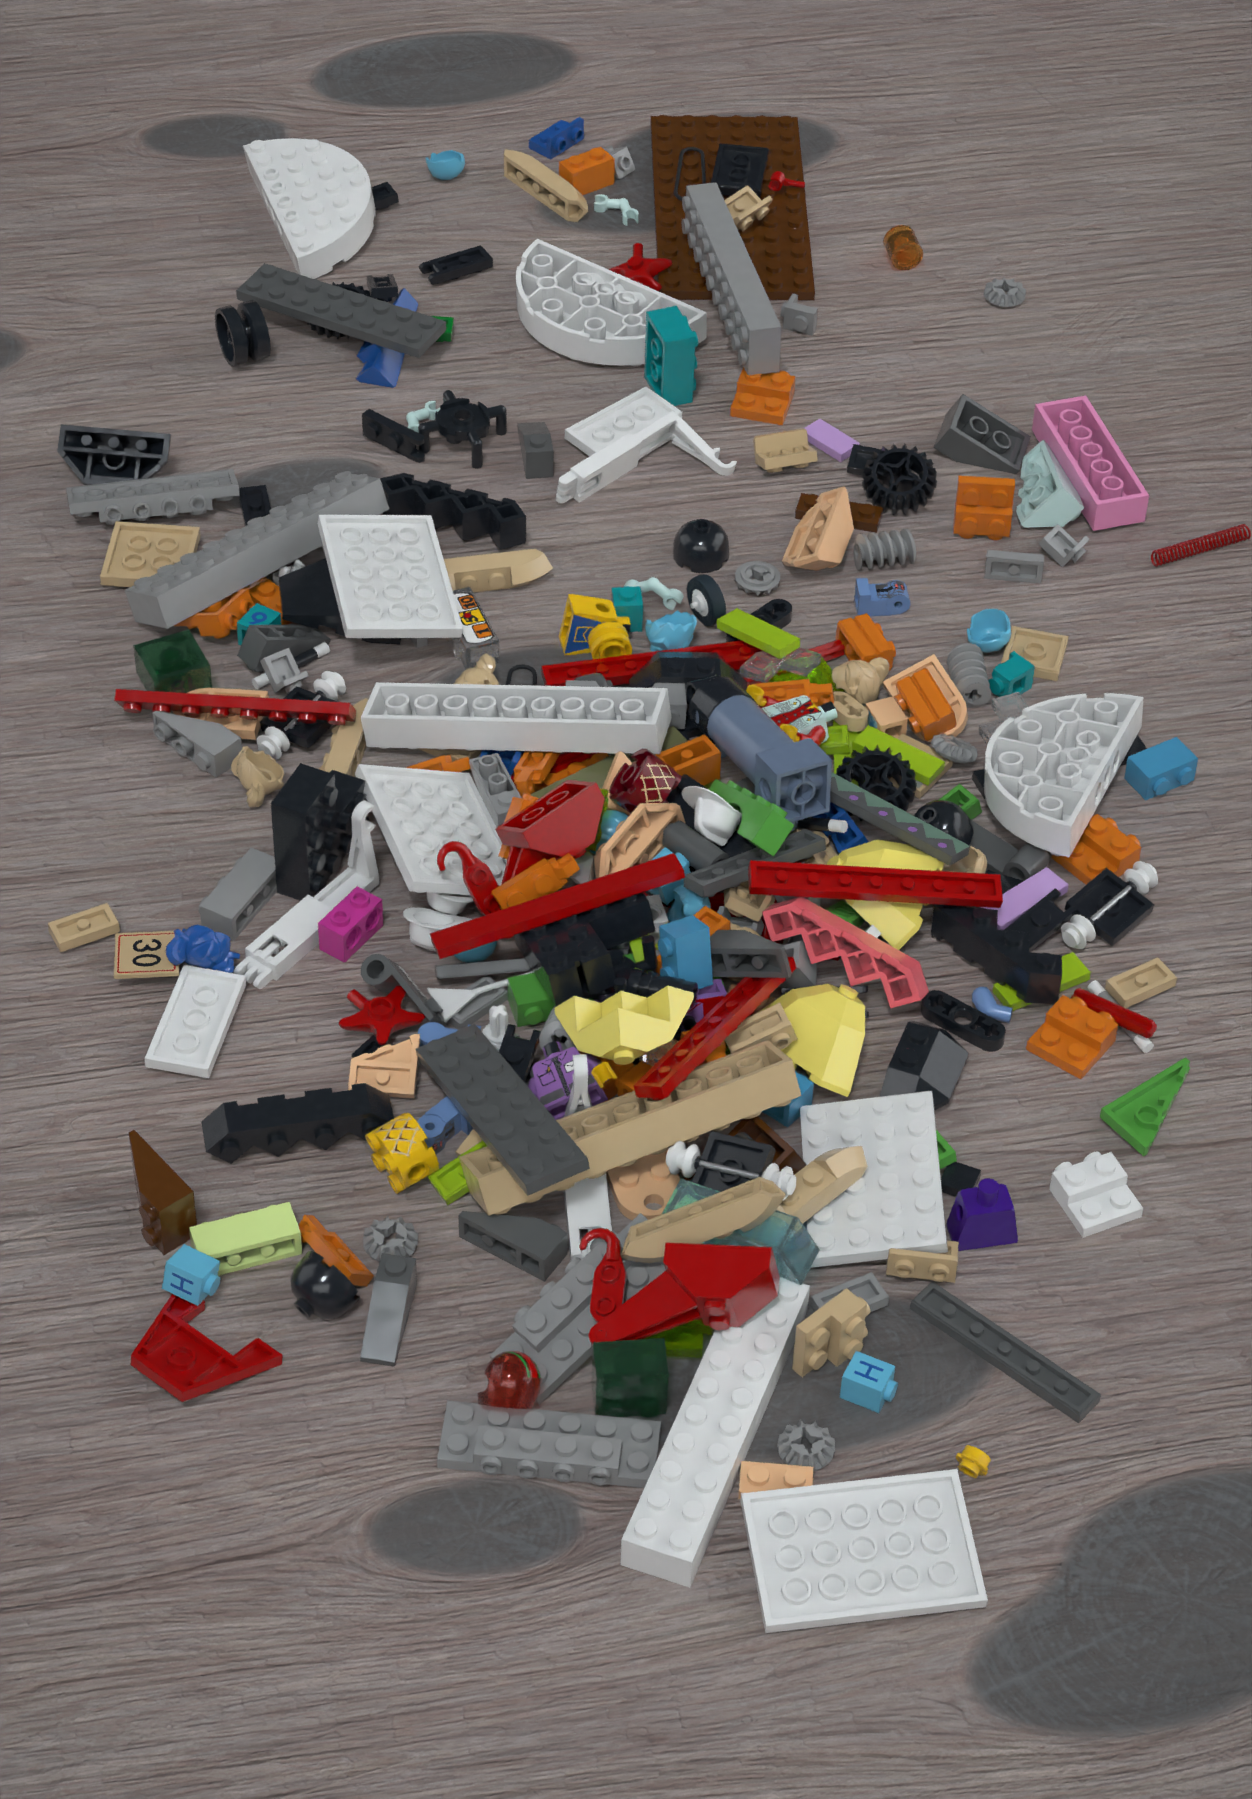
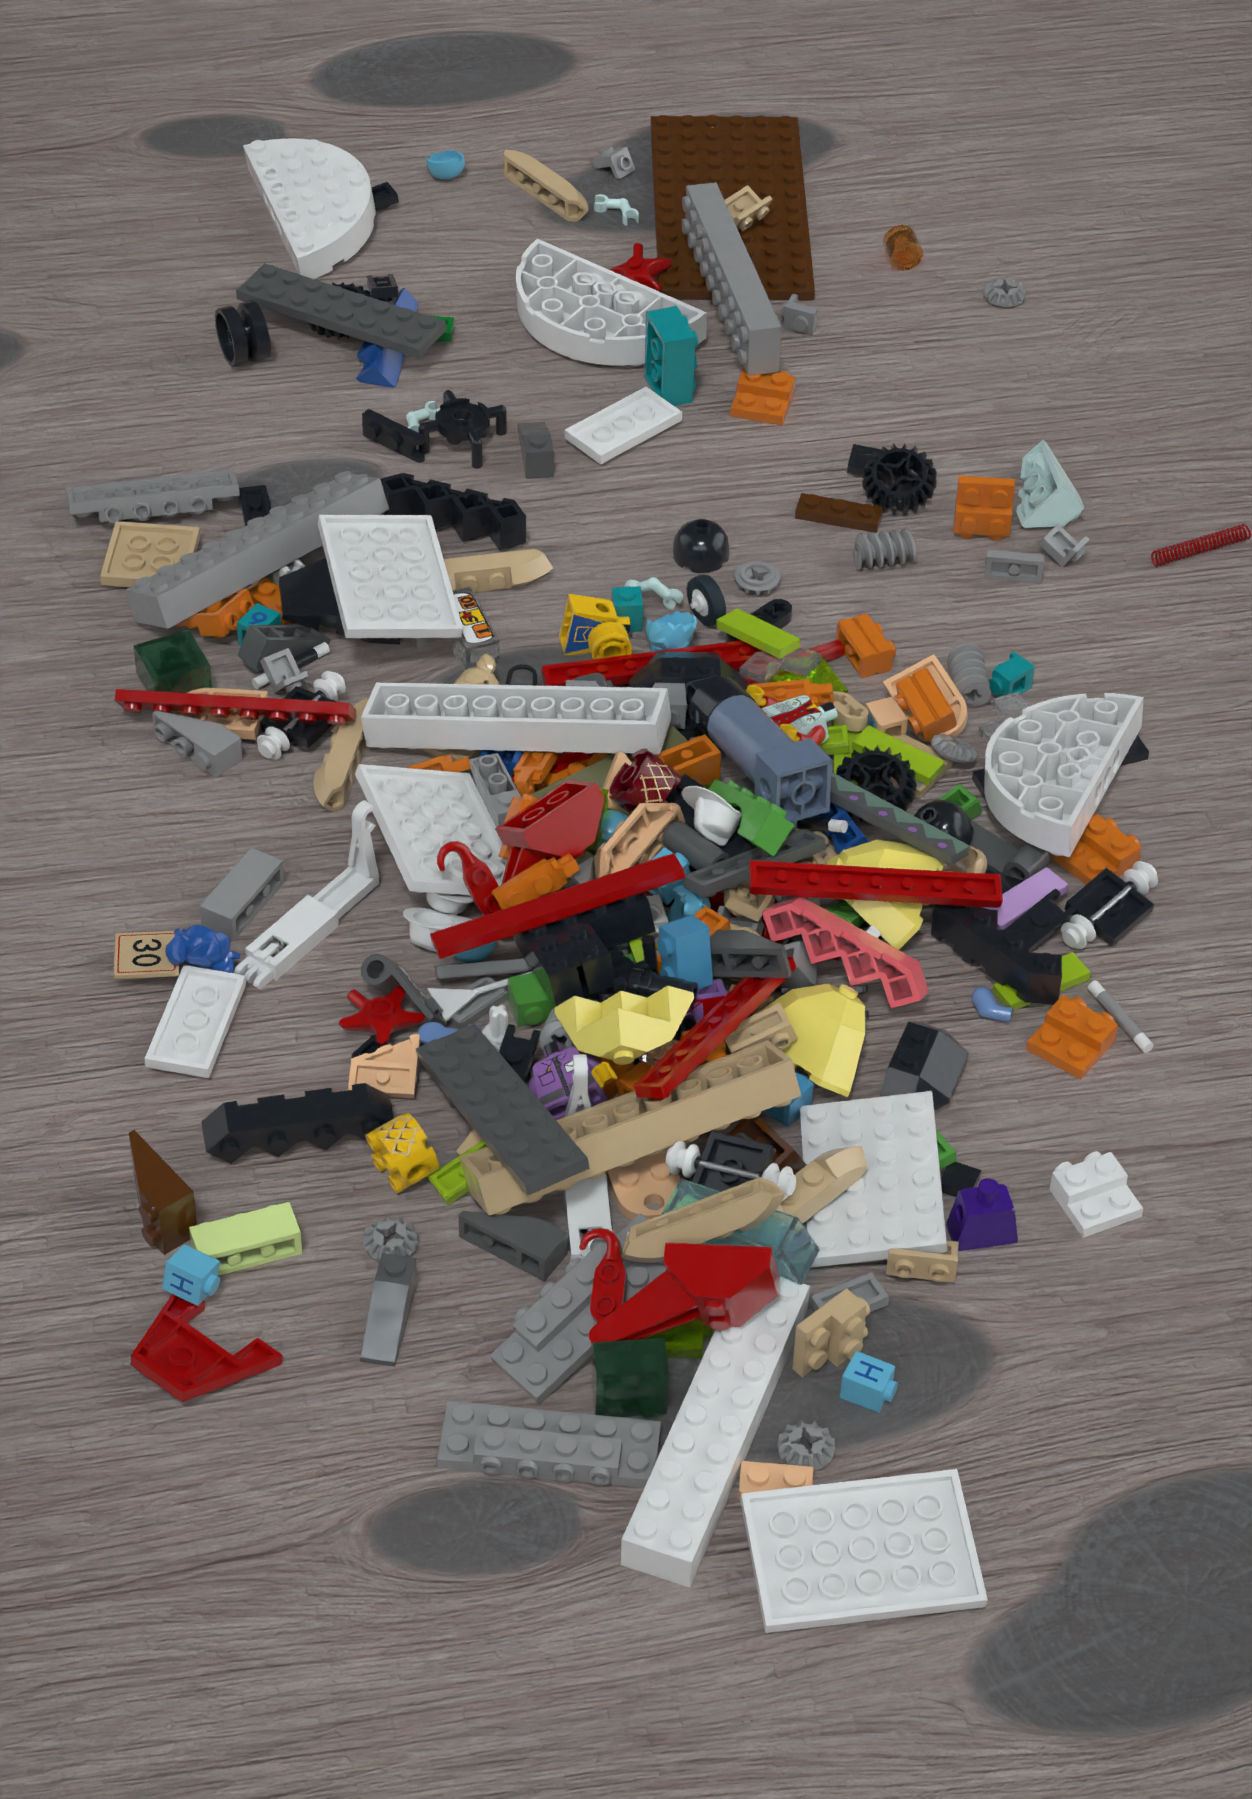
(83, 927): tan plate -> none
(112, 454): black wedge -> none
(257, 774): tan hair -> none
(312, 828): black piece -> none
(321, 1288): black cylinder -> none
(334, 1251): orange hinge -> none
(350, 924): dark pink brick -> none
(442, 1124): medium blue leg -> none
(457, 265): black hinge -> none
(512, 1381): clear red helmet -> none
(558, 138): blue bracket -> none
(589, 170): orange brick -> none
(625, 452): white hinge -> none
(680, 164): black piece -> none
(738, 167): black tile -> none
(779, 180): red hand -> none
(783, 449): tan bracket -> none
(822, 533): light nougat wedge -> none
(830, 440): lavender tile -> none
(861, 678): tan hair -> none
(881, 598): medium blue leg -> none
(944, 1009): black beam -> none
(973, 1461): yellow plate -> none
(981, 438): dark grey slope -> none
(989, 630): medium azure hair -> none
(1005, 1352): dark grey tile -> none
(1040, 649): tan tile -> none
(1092, 462): bright pink brick -> none
(1122, 1016): red axle -> none
(1140, 983): tan plate -> none
(1142, 1110): bright green wing -> none
(1161, 768): dark azure brick -> none

